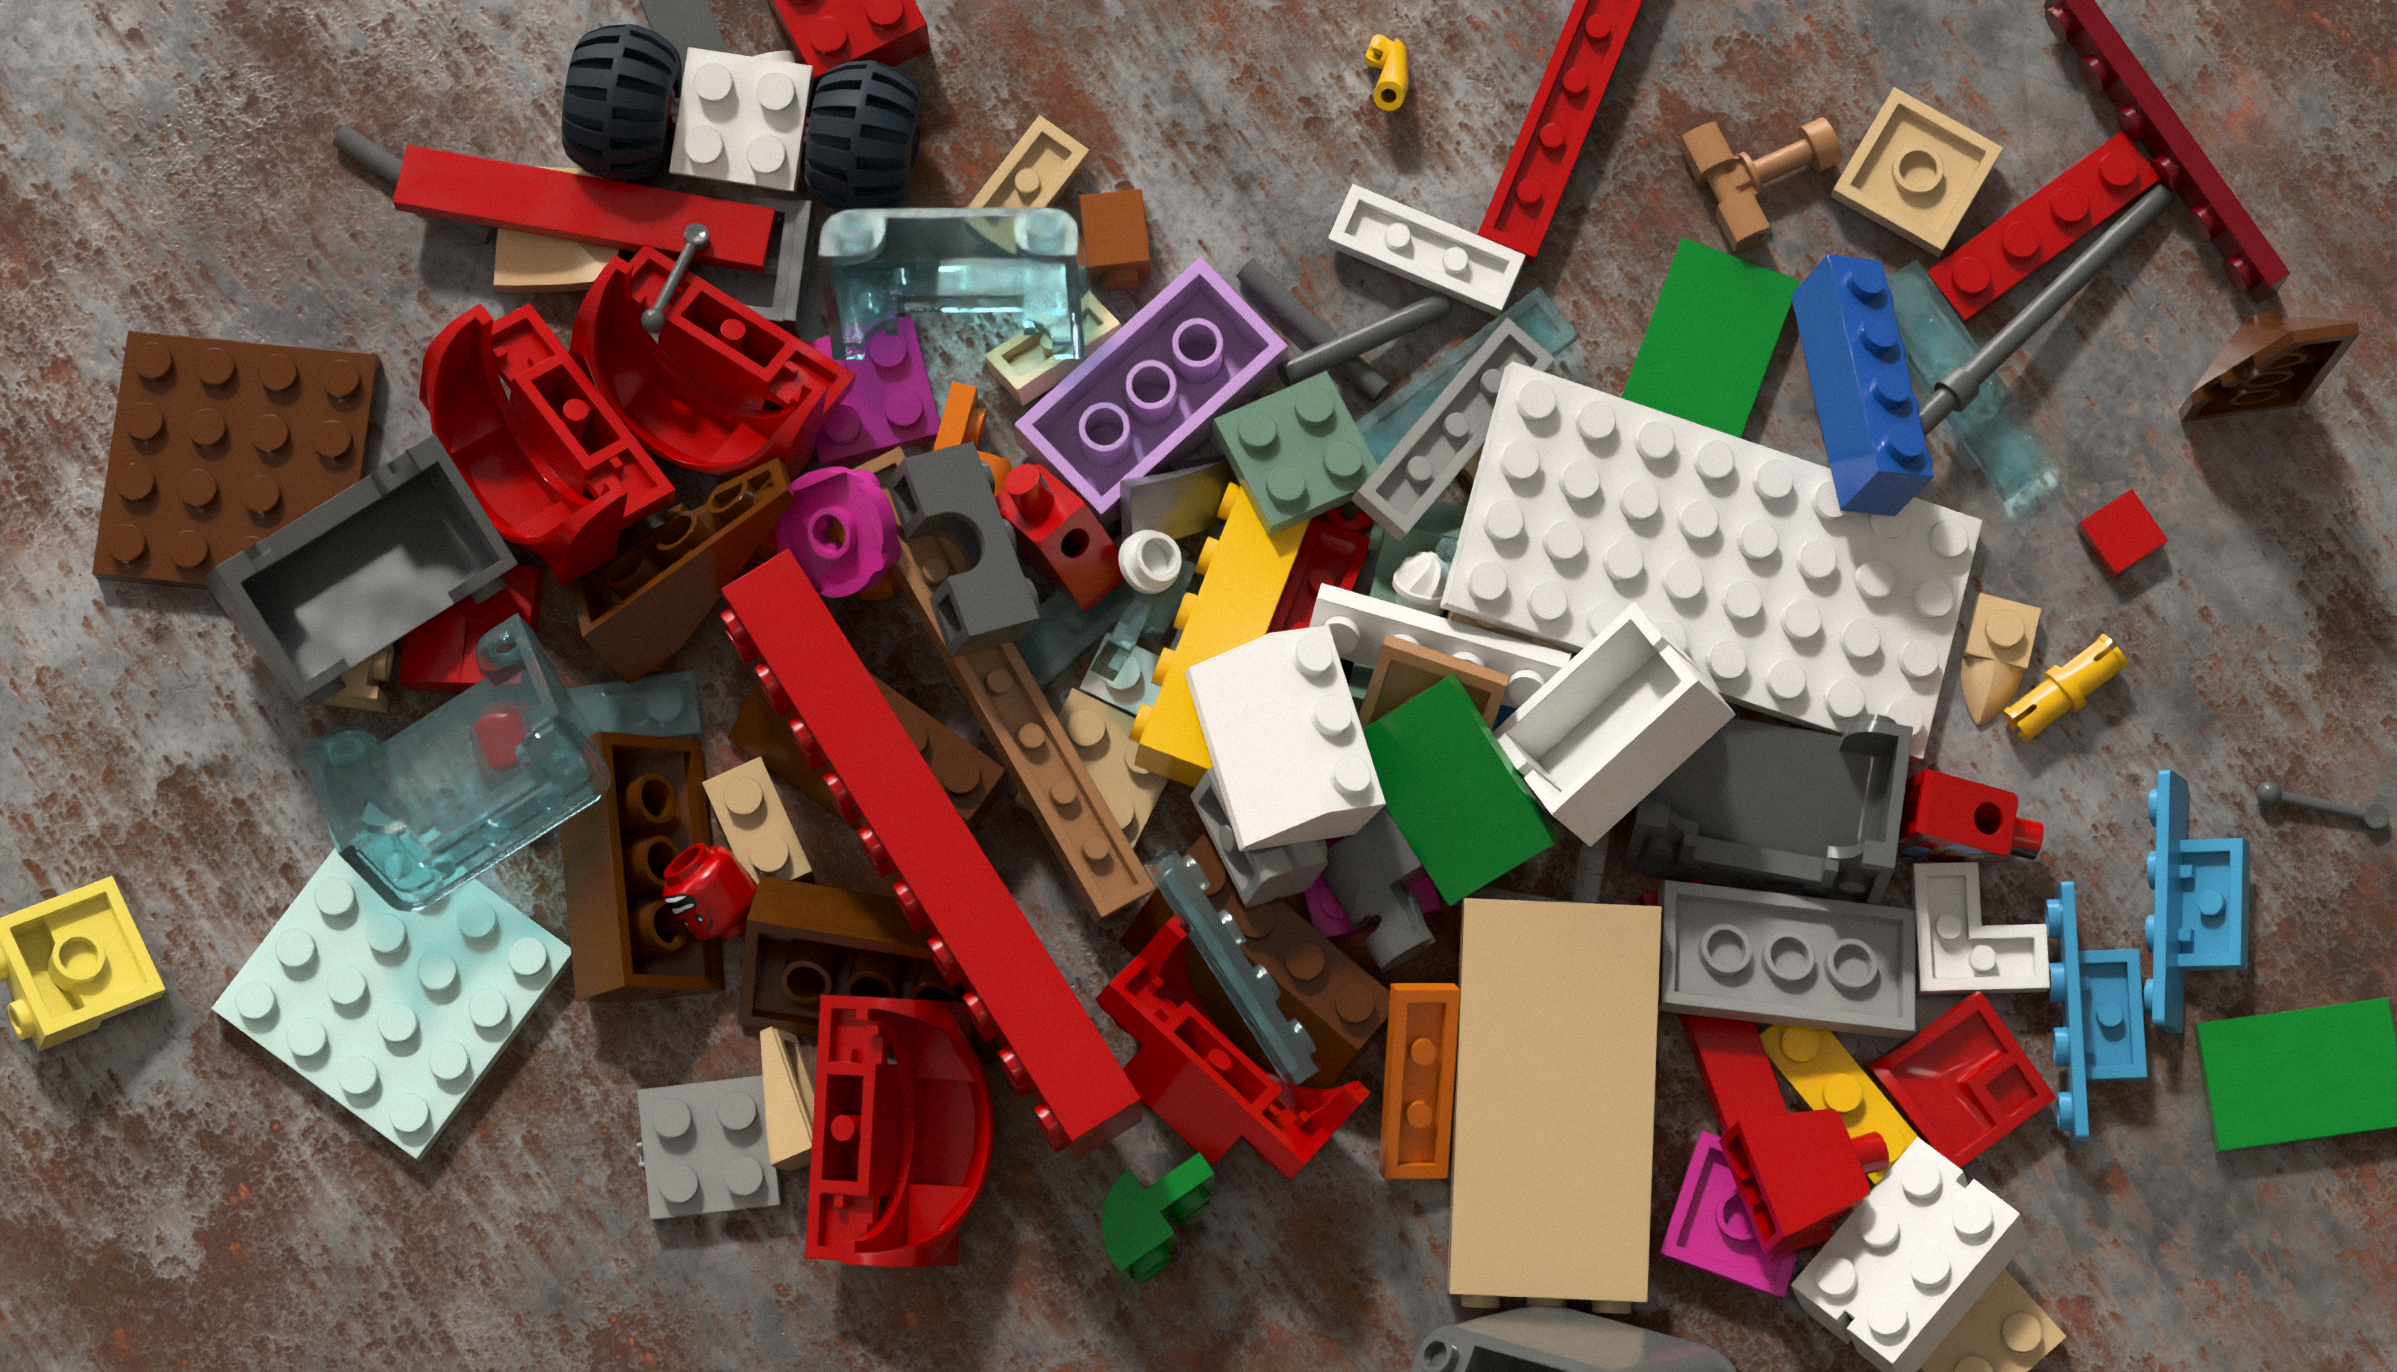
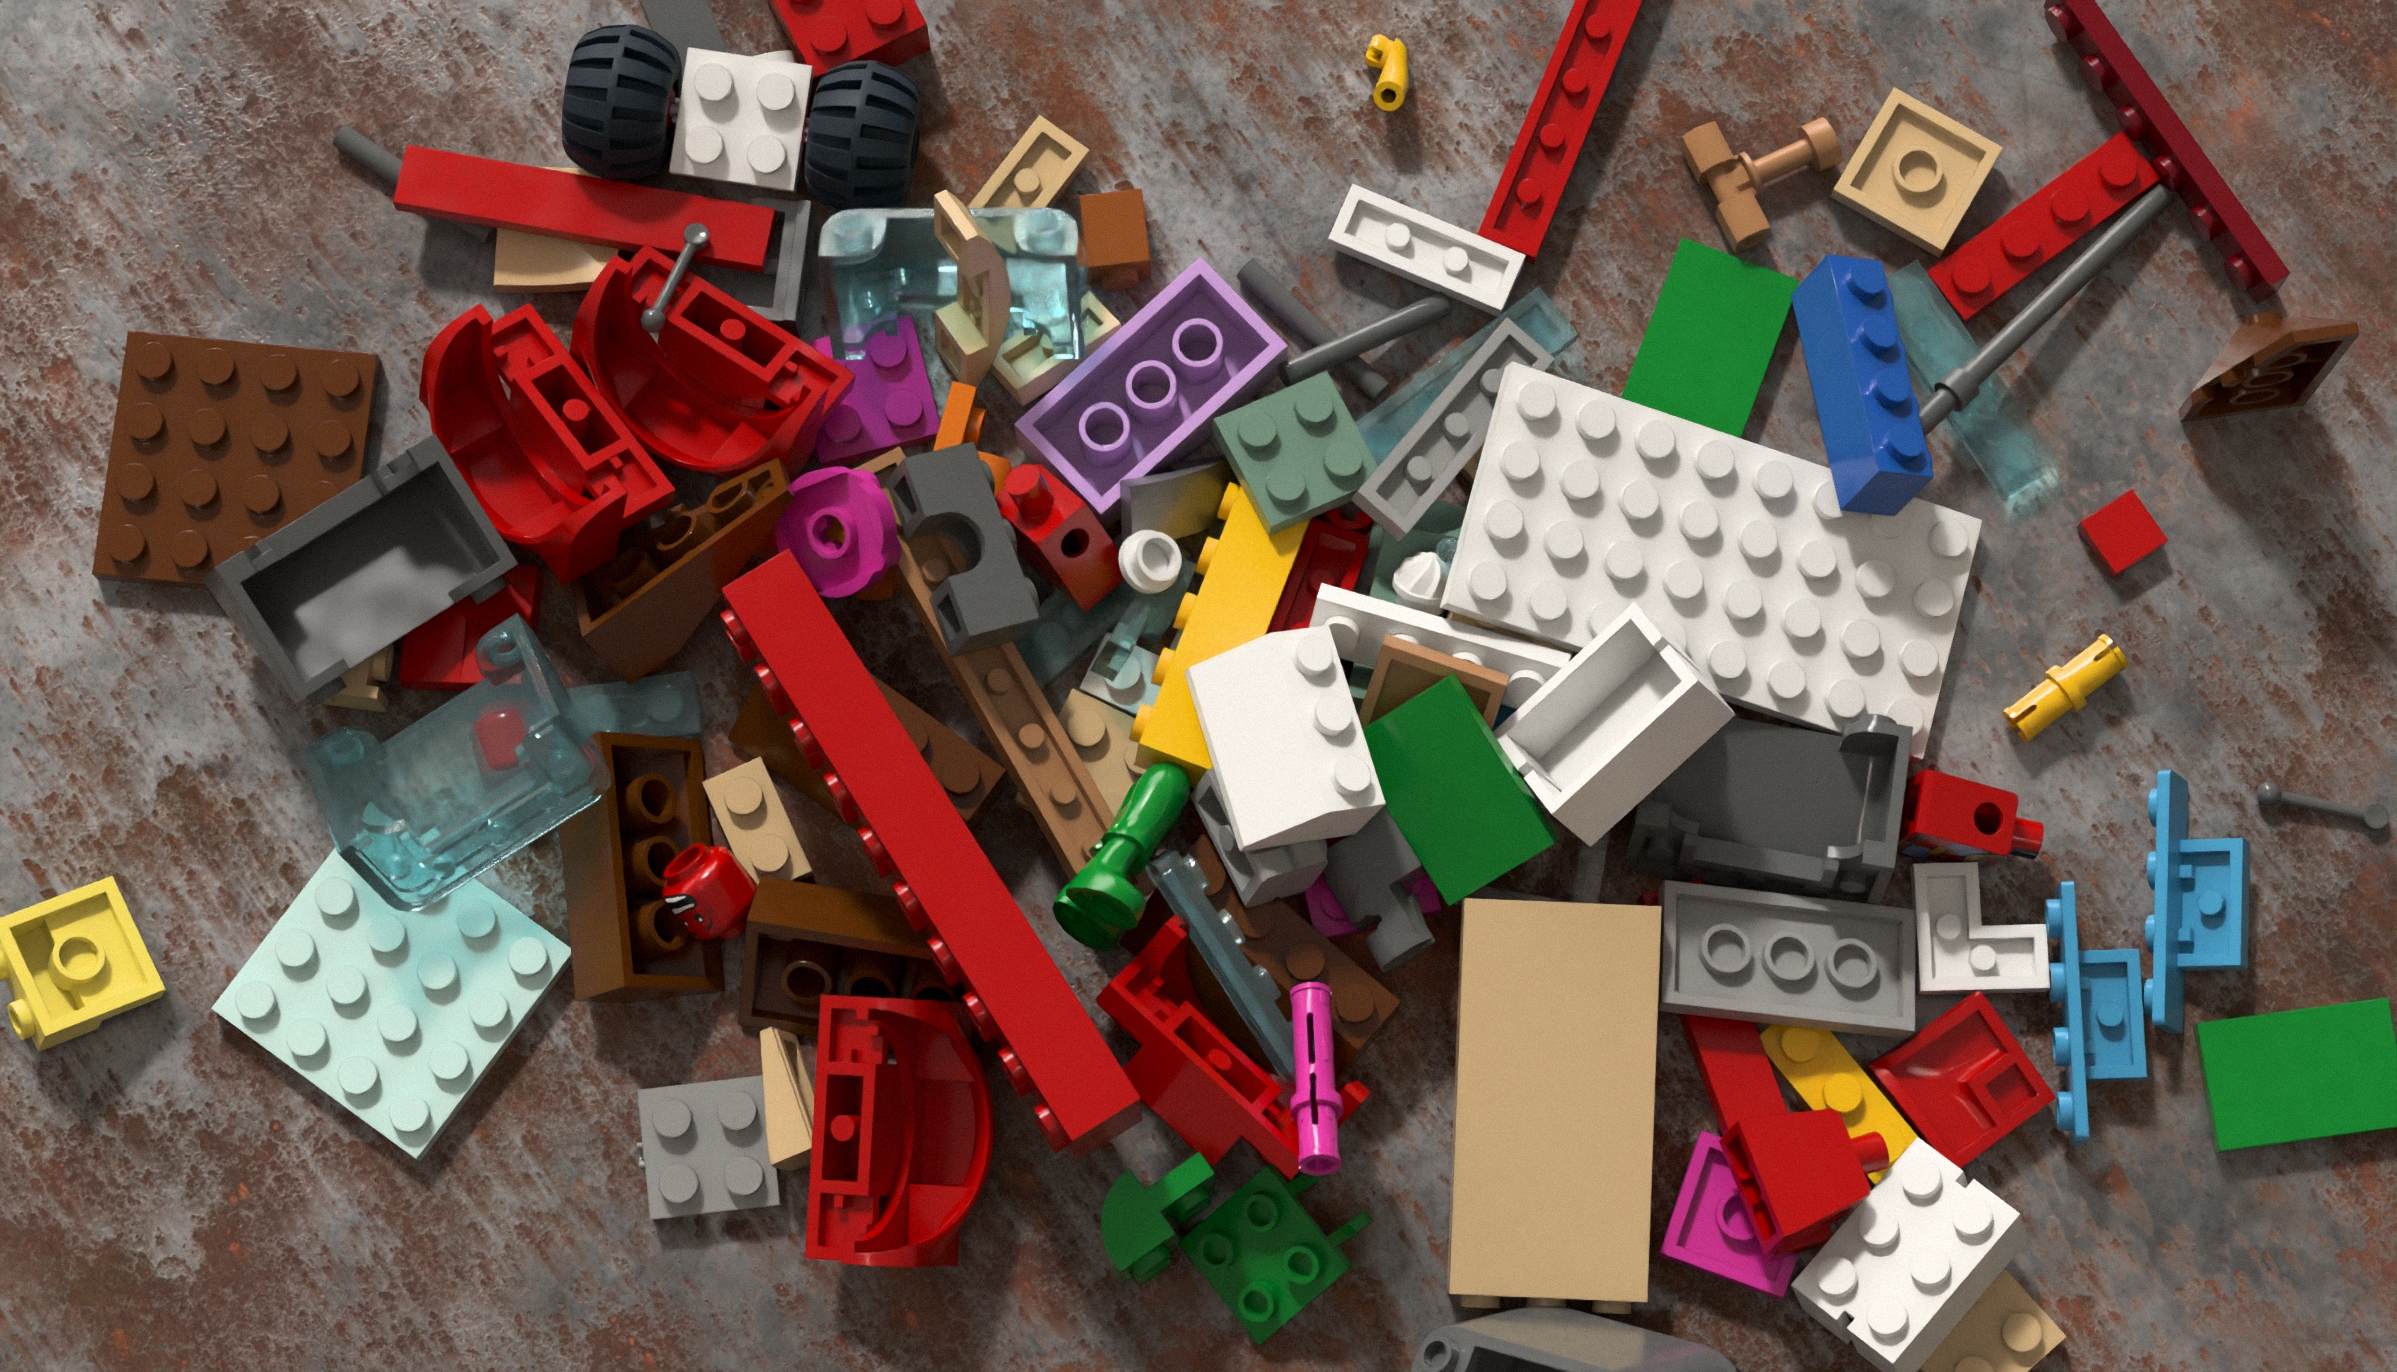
(974, 325): none -> tan slope
(1100, 898): none -> green piece
(1269, 1252): none -> green plate
(1318, 1141): none -> dark pink pin
(1419, 1080): orange plate -> none
(1996, 654): tan plate -> none

